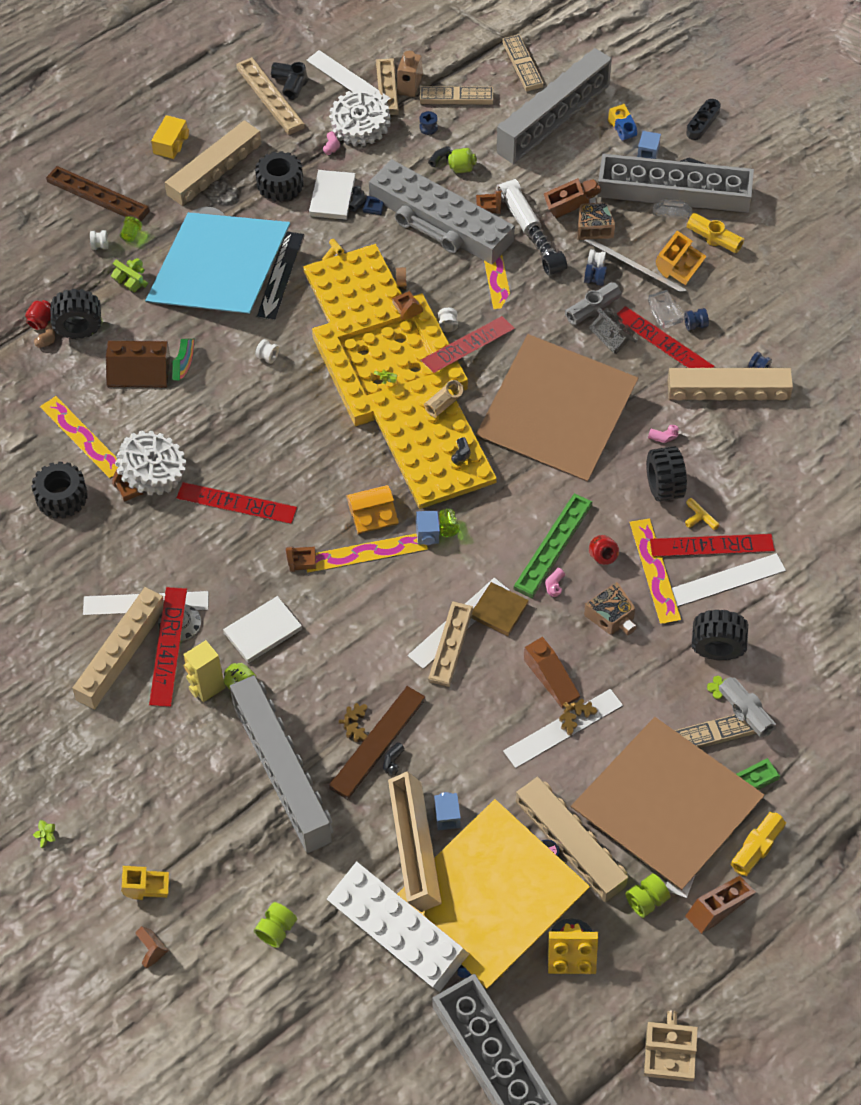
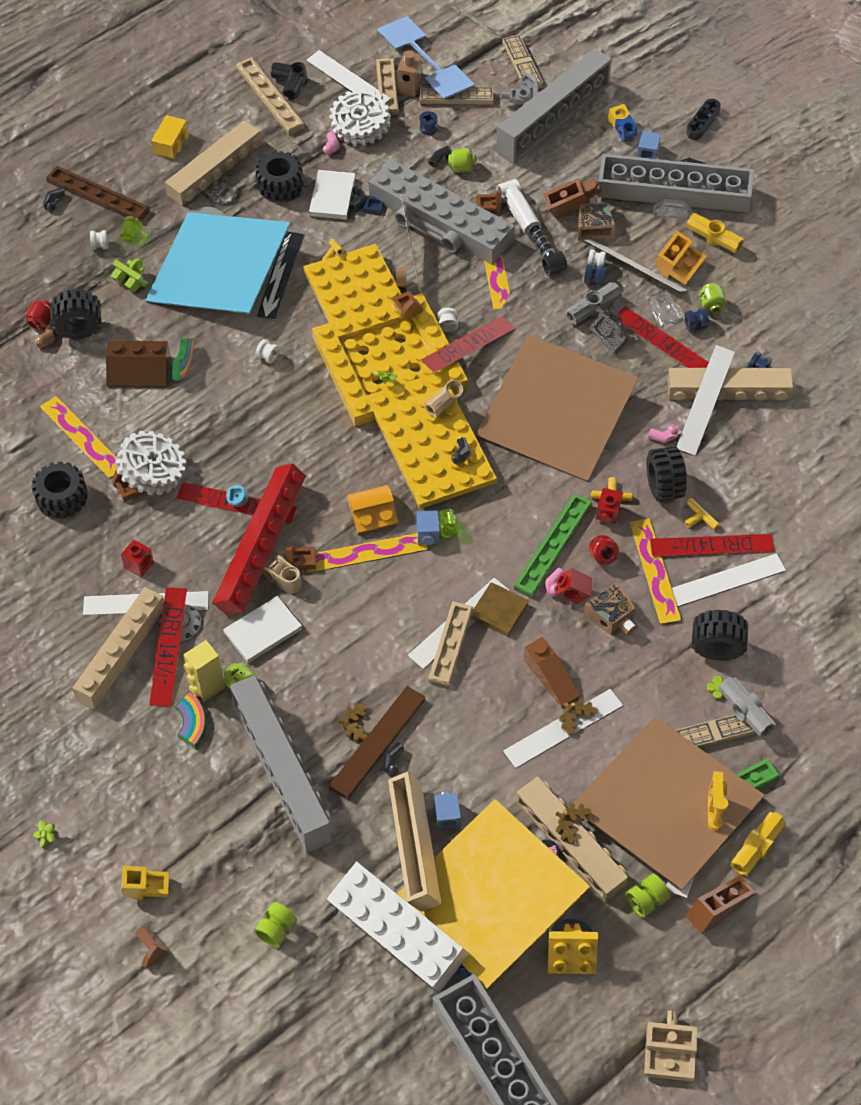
(49, 201): none -> black arm
(137, 558): none -> red brick
(193, 720): none -> tile
(237, 495): none -> medium azure tile
(259, 539): none -> red brick
(281, 572): none -> tan piece
(411, 245): none -> sticker
(445, 81): none -> light blue hinge
(524, 94): none -> light grey piece
(565, 826): none -> pearl gold animal
(574, 586): none -> red brick
(609, 505): none -> red brick
(612, 483): none -> yellow piece
(705, 400): none -> white sticker
(713, 298): none -> lime head
(716, 802): none -> yellow plate

